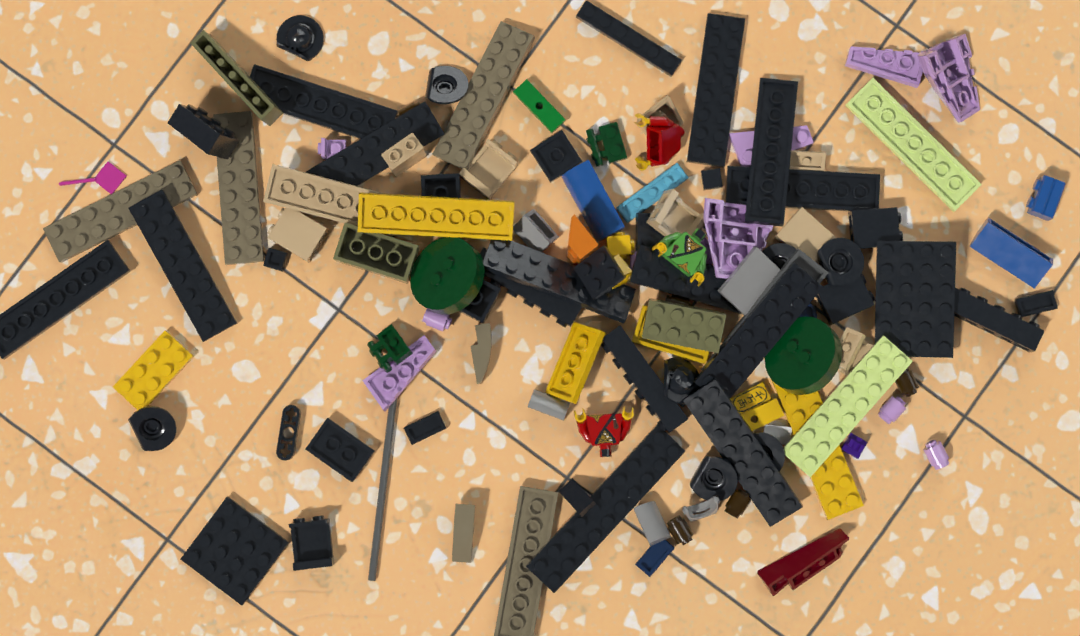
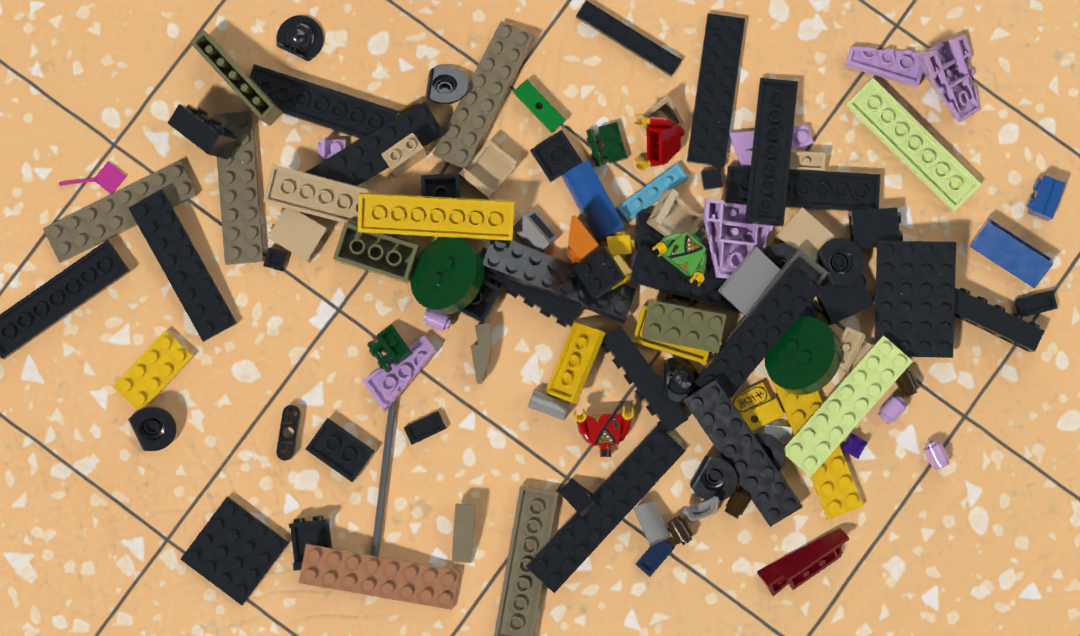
(378, 576): none -> nougat plate

